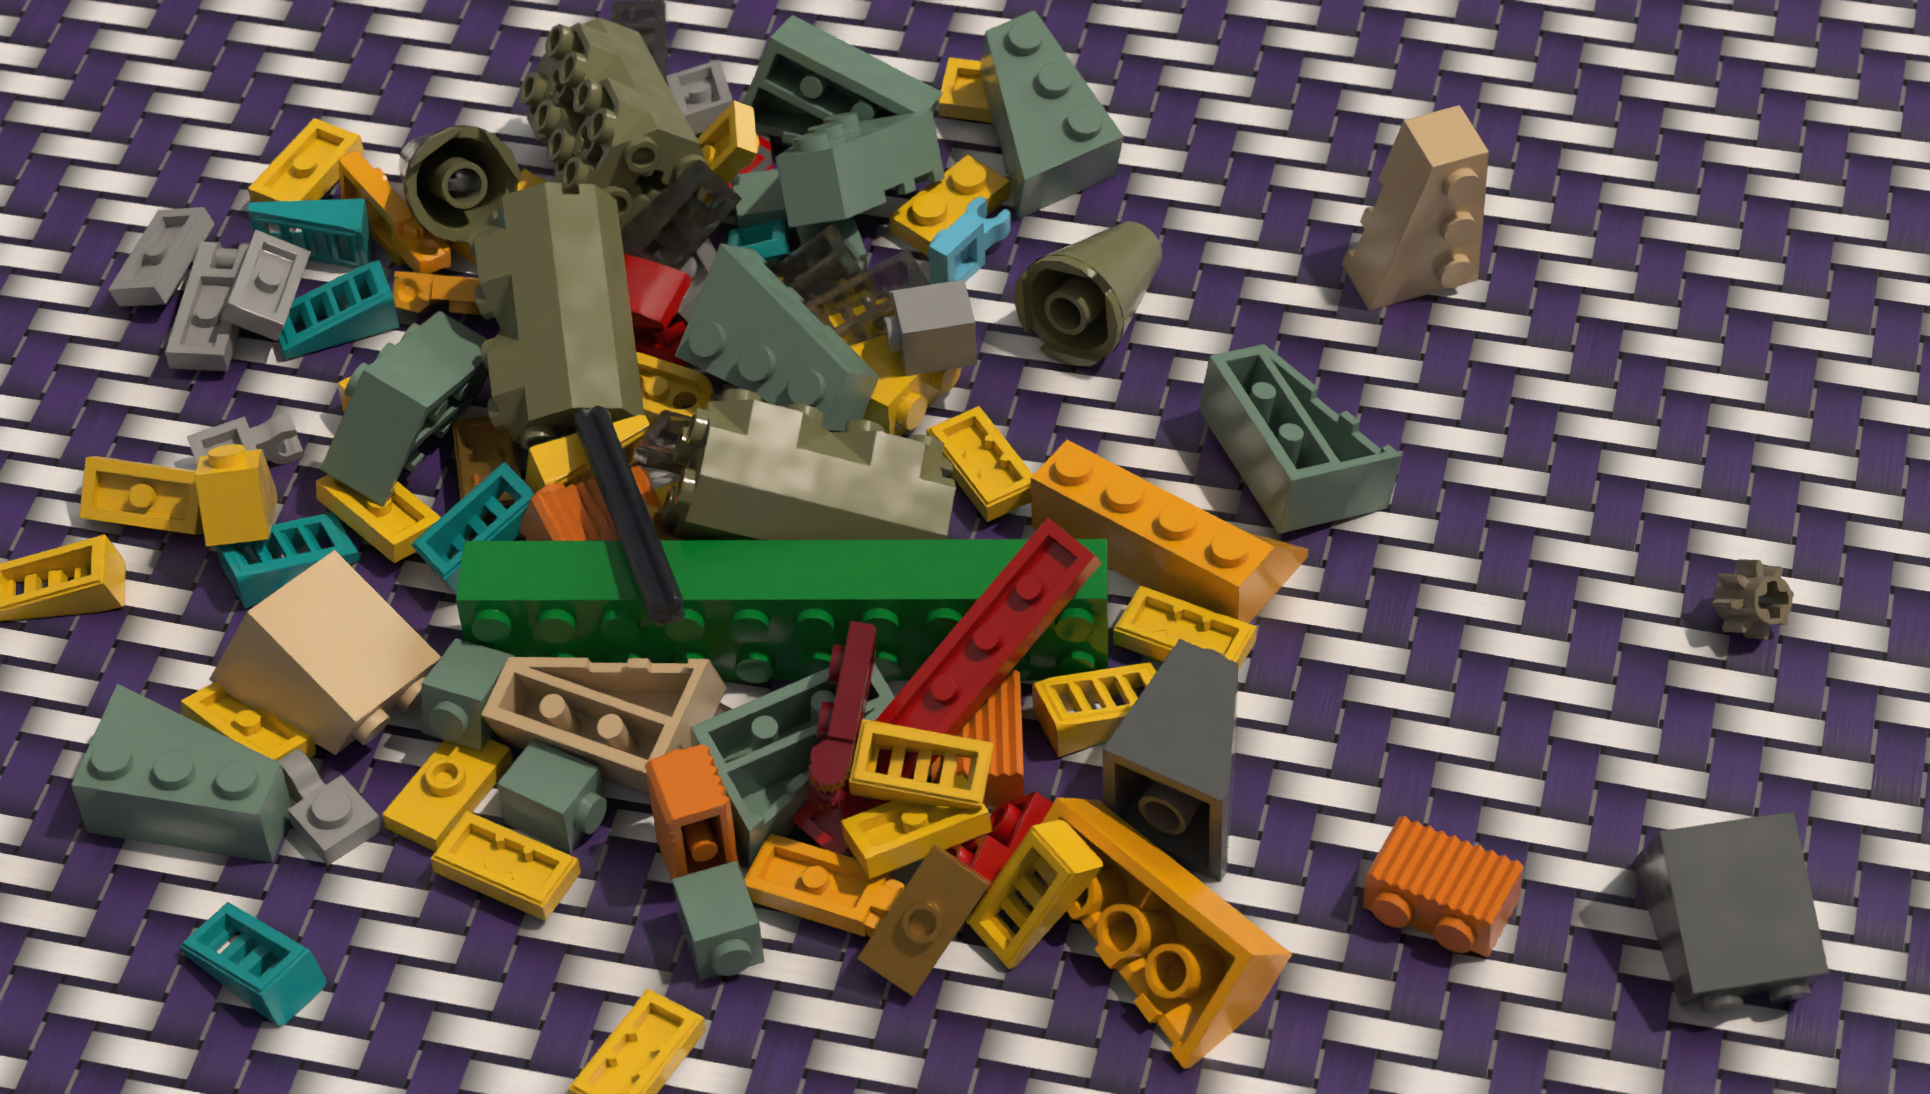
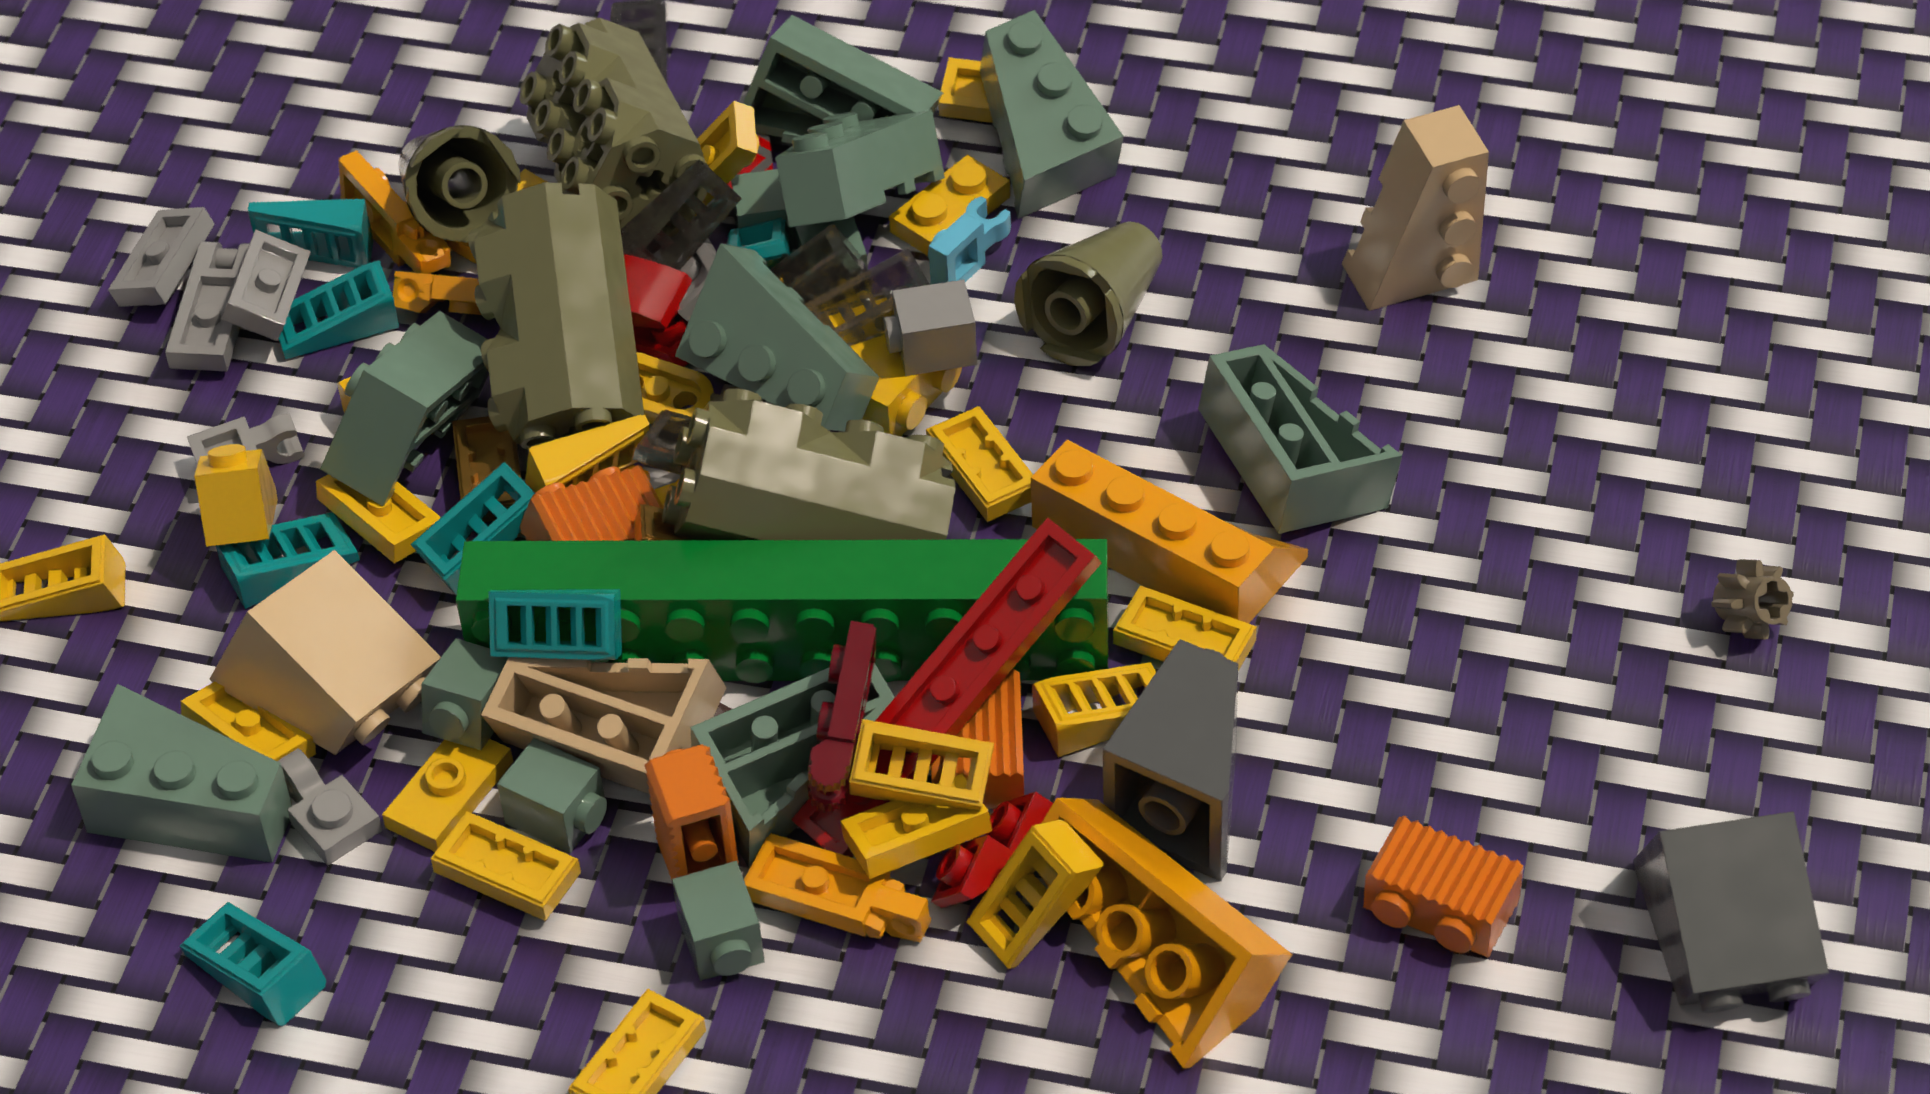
(140, 495): yellow plate -> none
(306, 165): yellow plate -> none
(608, 624): none -> teal slope
(630, 516): black axle -> none
(701, 94): light grey plate -> none
(924, 920): pearl gold plate -> none

